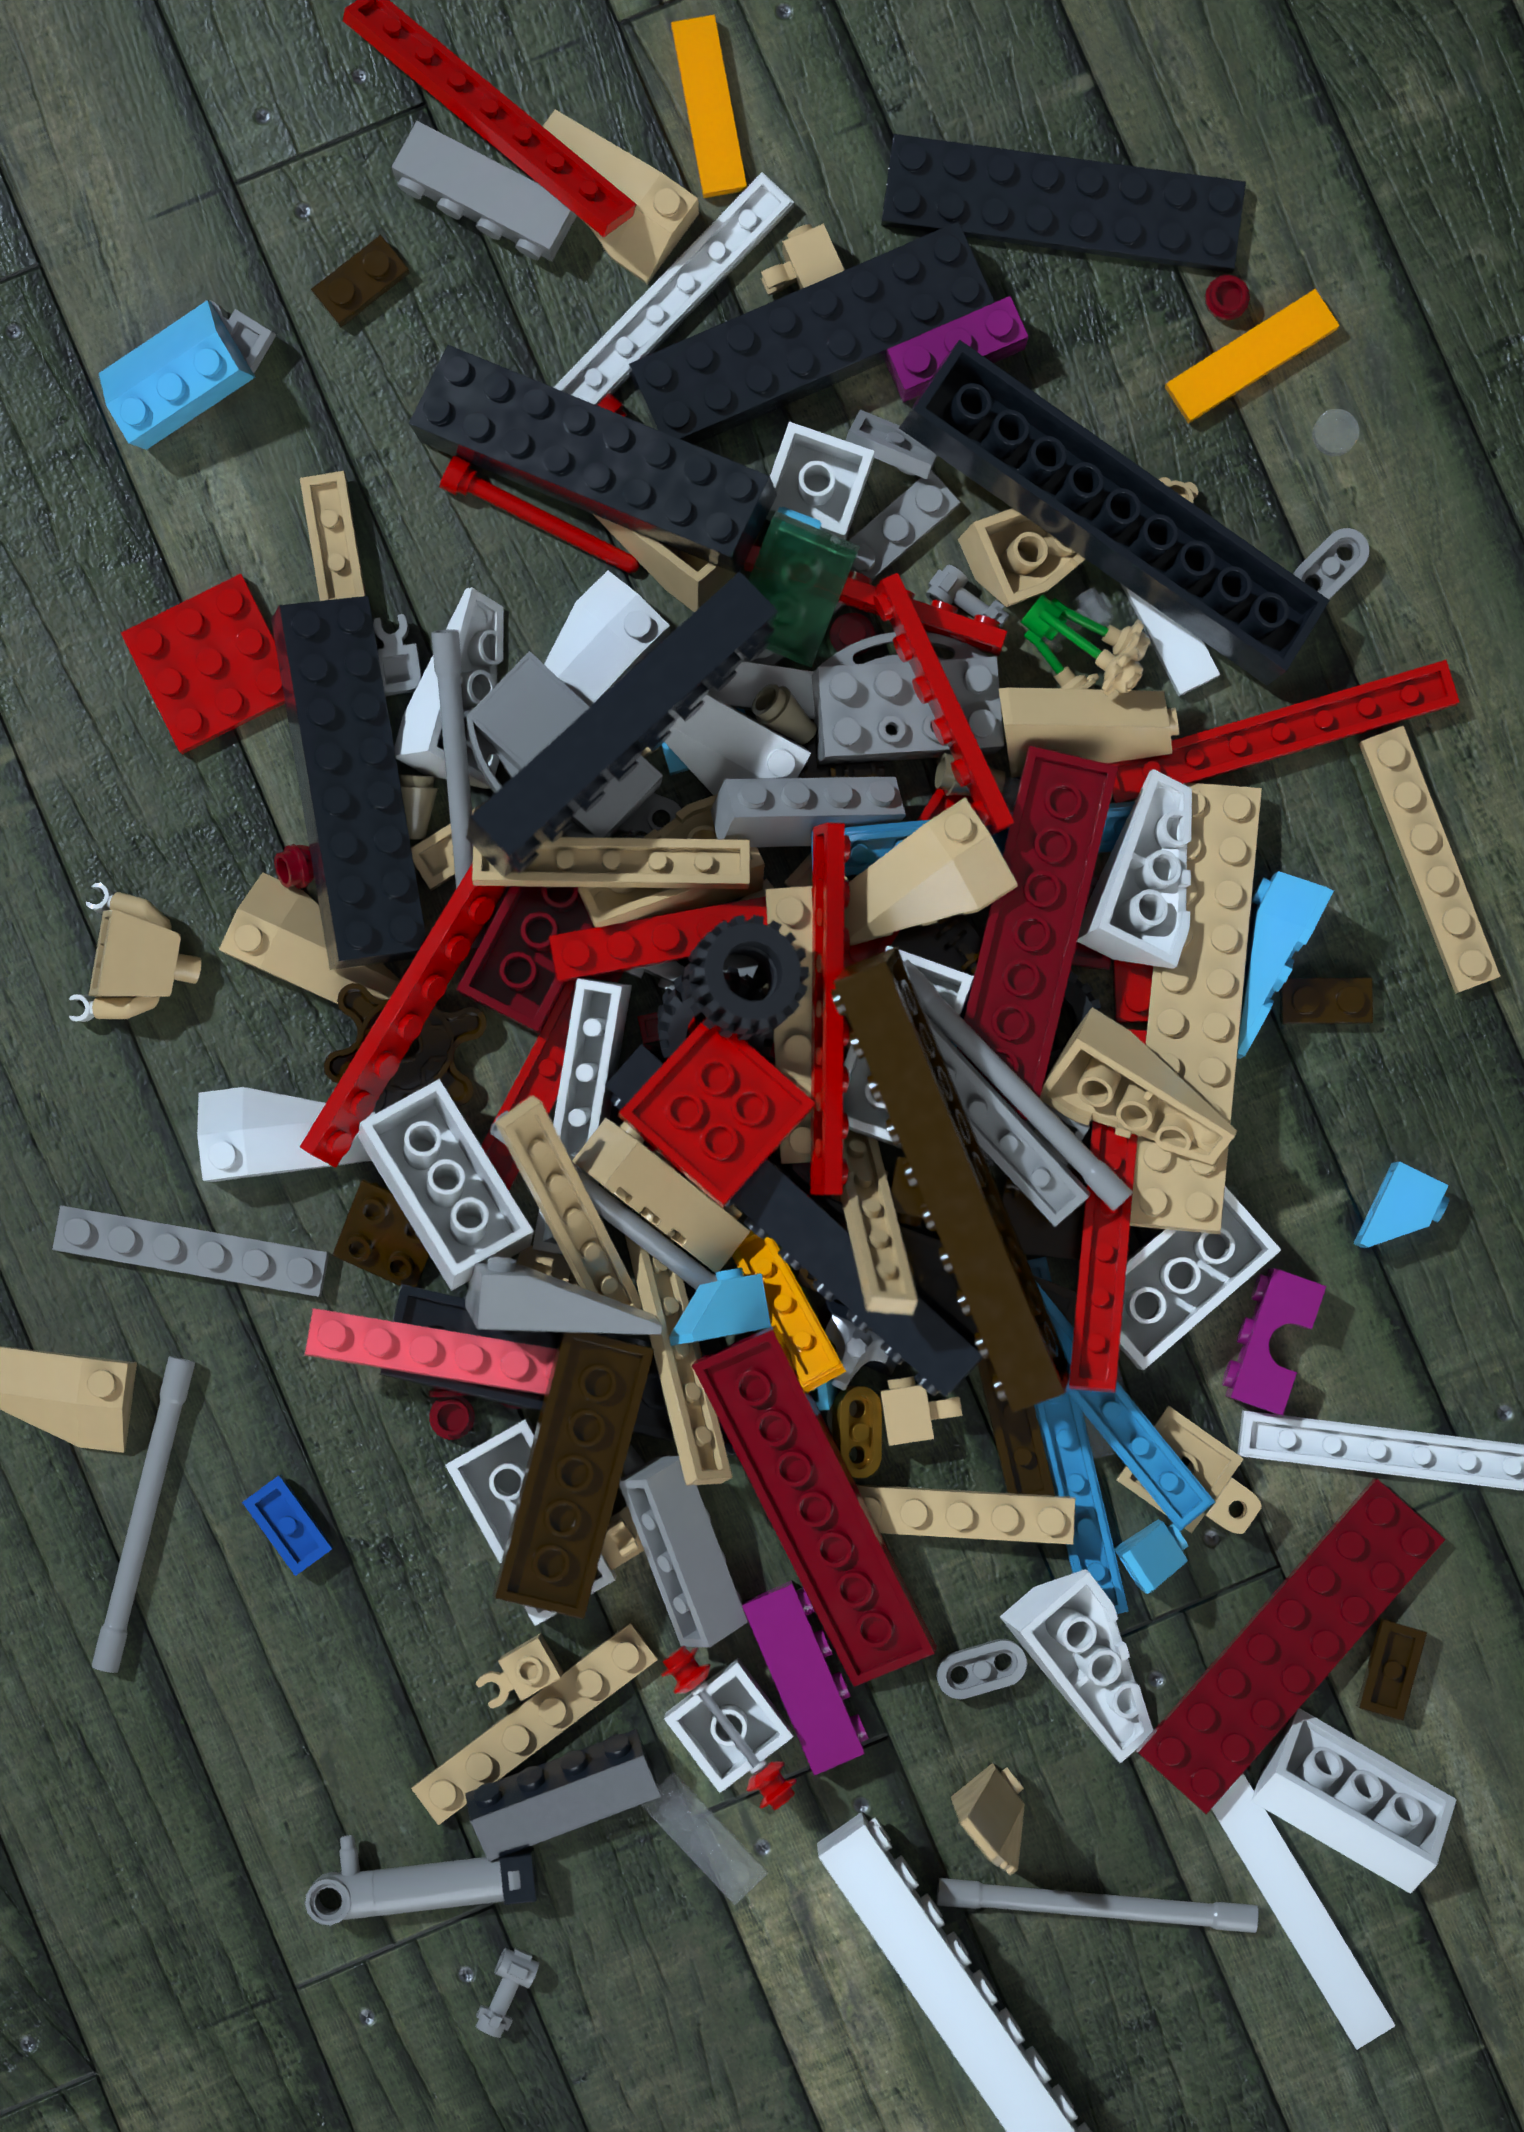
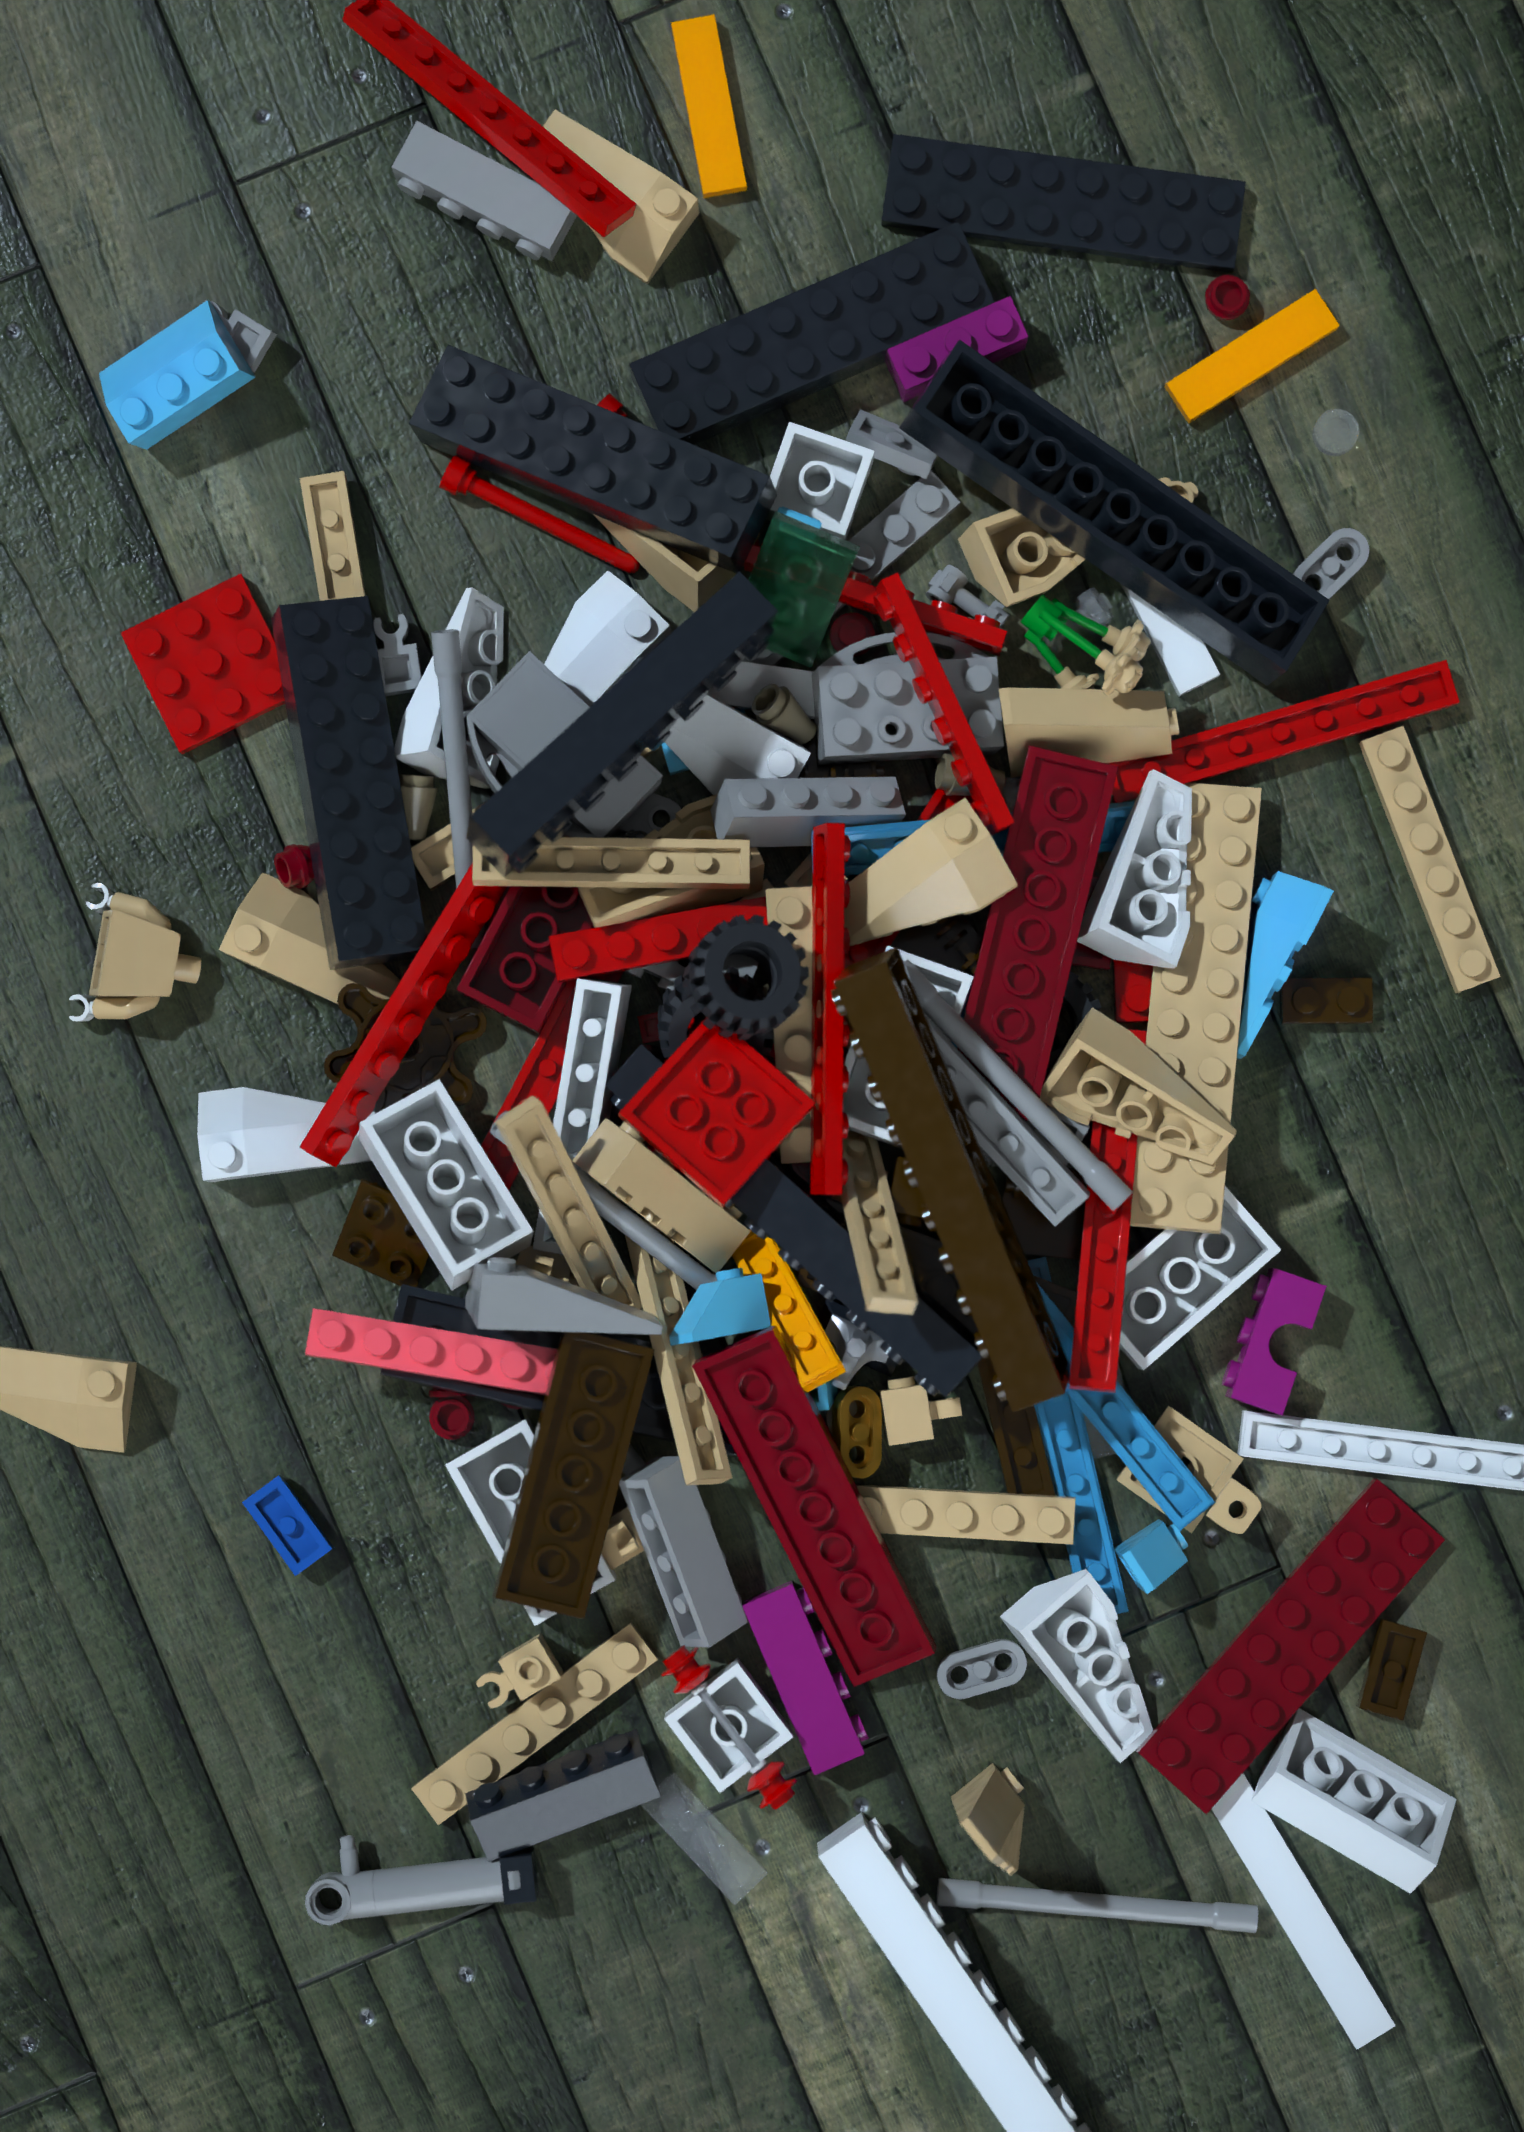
(114, 1631): light grey piece -> none
(190, 1251): light grey plate -> none
(360, 281): dark brown plate -> none
(516, 1969): light grey bar -> none
(678, 291): white tile -> none
(808, 260): tan brick -> none
(1402, 1205): medium azure slope -> none

